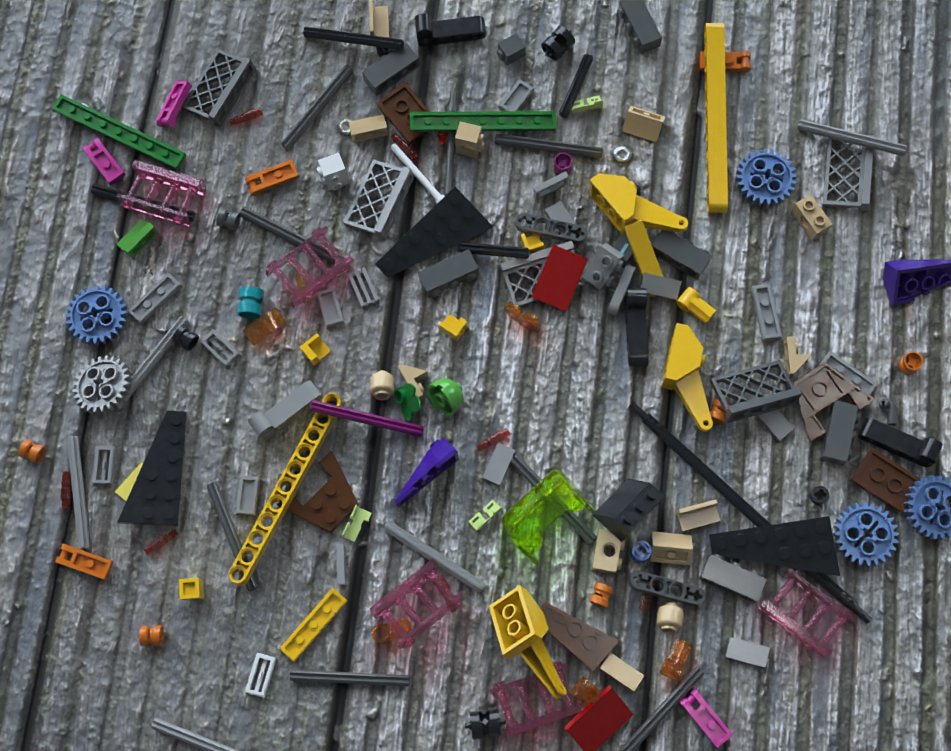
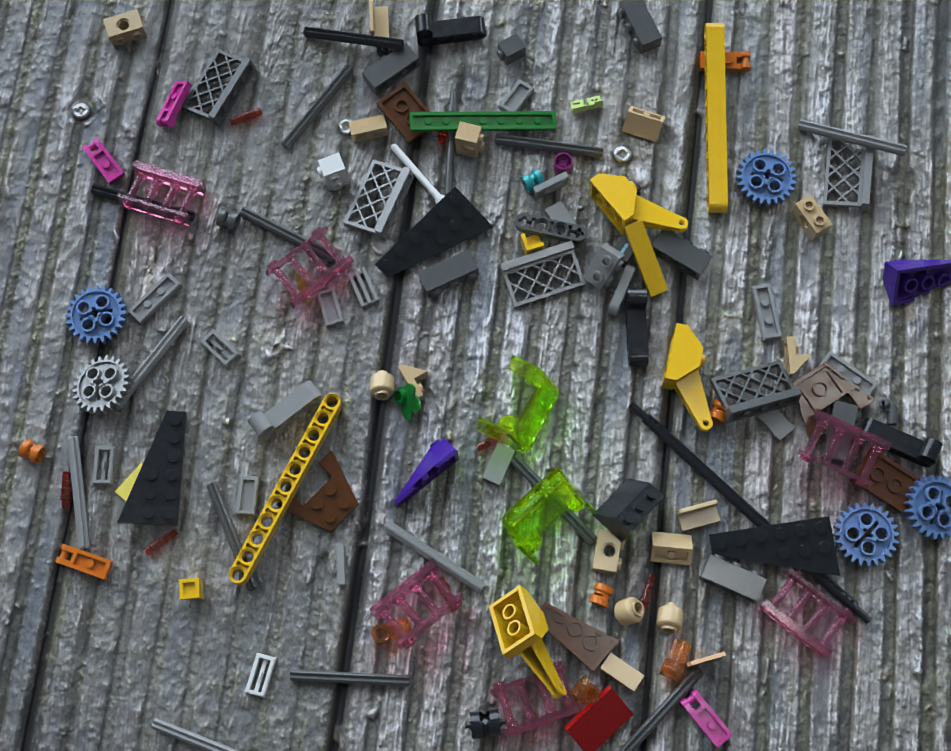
(116, 24): none -> tan brick
(119, 132): green plate -> none
(137, 238): bright green panel -> none
(151, 635): orange wheel -> none
(186, 338): black wheel -> none
(250, 302): teal wheel -> none
(264, 326): clear orange slope -> none
(272, 177): orange plate -> none
(313, 625): yellow tile -> none
(315, 349): yellow panel -> none
(354, 529): yellowish green piece -> none
(366, 418): magenta axle -> none
(405, 147): clear red animal -> none
(445, 396): bright green cylinder -> none
(453, 327): yellow panel -> none
(494, 509): yellowish green piece -> none
(495, 250): black axle -> none
(523, 431): none -> clear neon green windscreen
(527, 320): clear orange slope -> none
(532, 180): none -> teal wheel
(559, 42): black wheel -> none
(559, 278): red tile -> none
(576, 85): black axle -> none
(629, 611): none -> tan head
(637, 552): blue wheel -> none
(661, 285): light grey tile -> none
(666, 591): dark grey beam -> none
(691, 302): yellow piece -> none
(706, 659): none -> light nougat piece
(747, 652): light grey tile -> none
(814, 499): black bush -> none
(859, 437): none -> clear pink fence
(914, 360): orange wheel -> none

